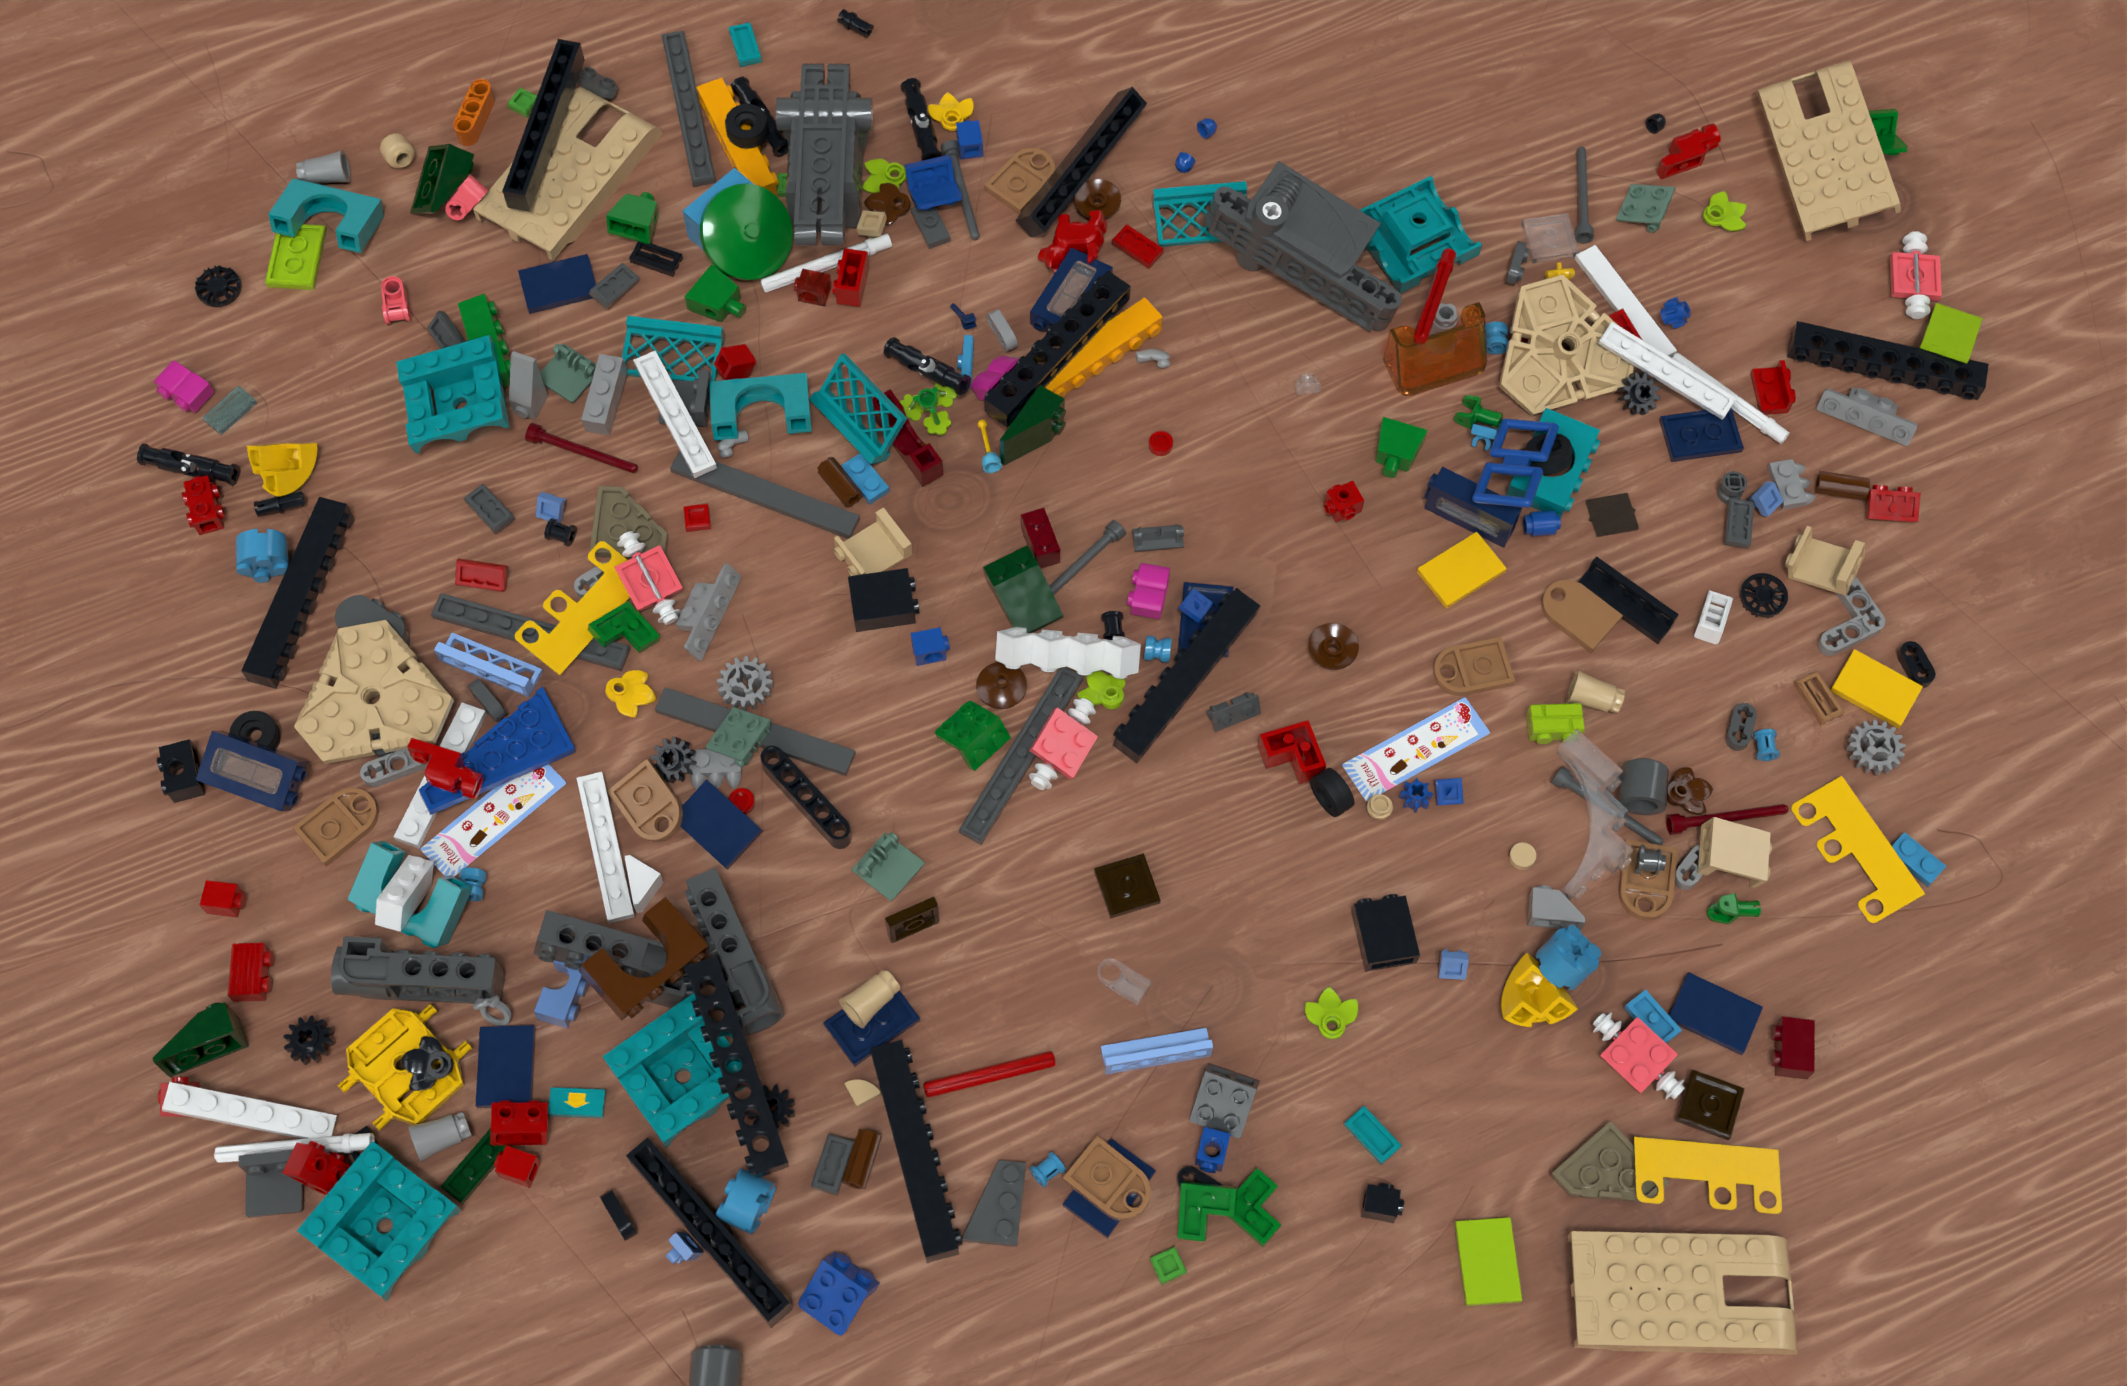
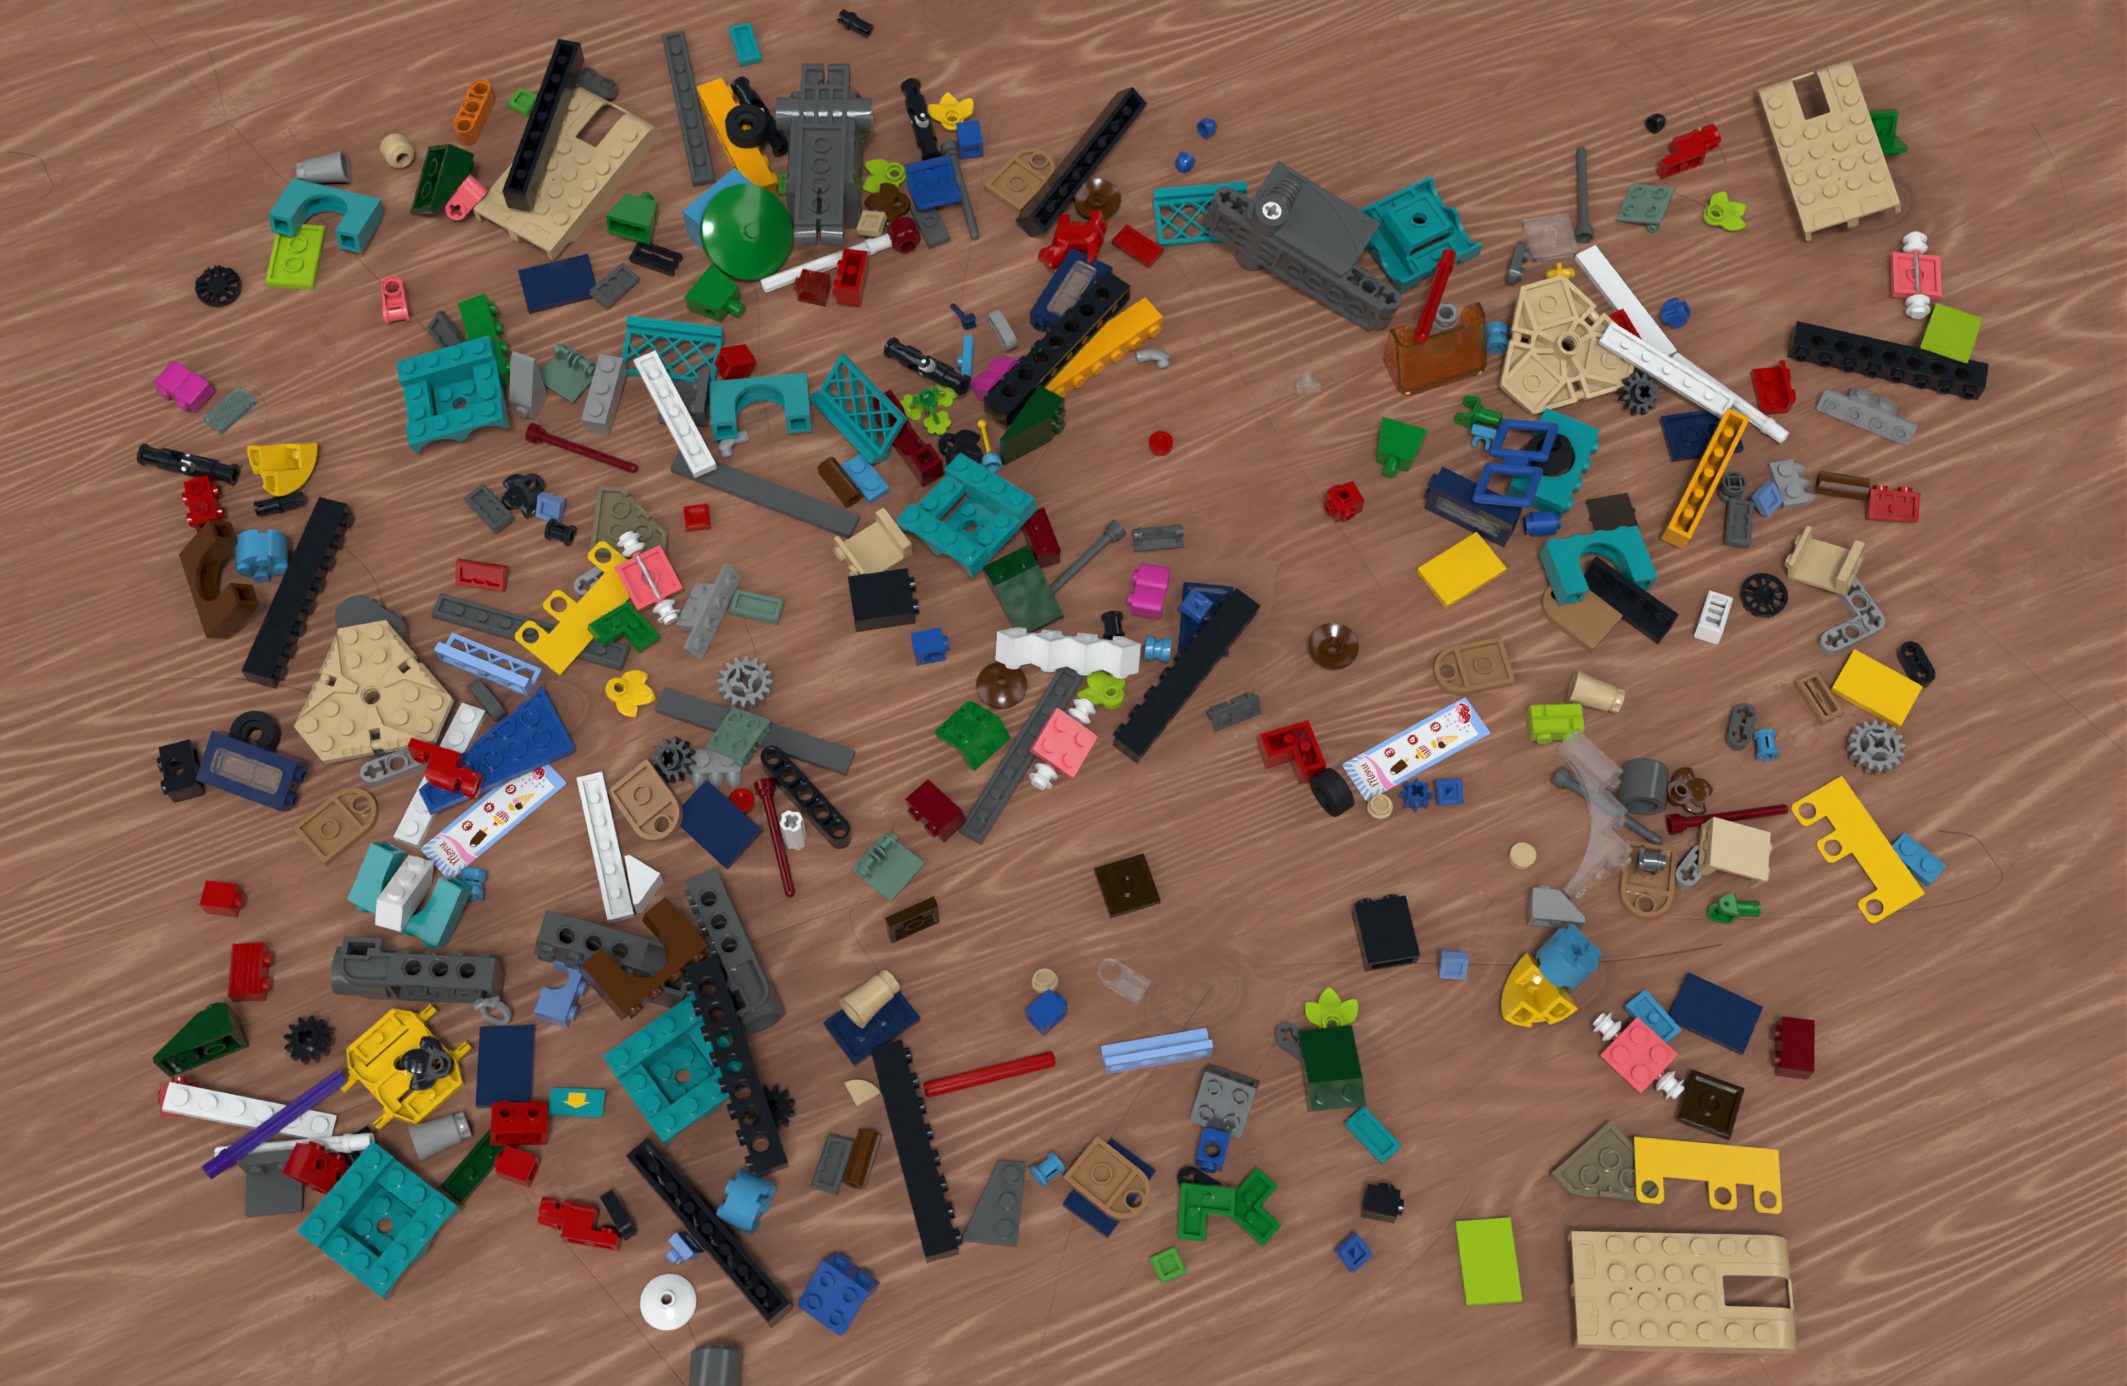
(201, 559): none -> reddish brown arch
(229, 1156): none -> dark purple axle
(520, 495): none -> black plate
(578, 1224): none -> red plate
(674, 1314): none -> white dish
(757, 607): none -> sand green tile
(765, 790): none -> dark red piece
(793, 830): none -> white axle
(903, 234): none -> dark red head
(935, 810): none -> dark red brick
(964, 443): none -> black plate
(991, 505): none -> teal piece
(1044, 980): none -> tan plate
(1046, 1011): none -> blue brick
(1289, 1046): none -> dark grey beam
(1331, 1069): none -> dark green slope
(1353, 1252): none -> blue tile
(1621, 546): none -> teal arch
(1705, 478): none -> light orange brick

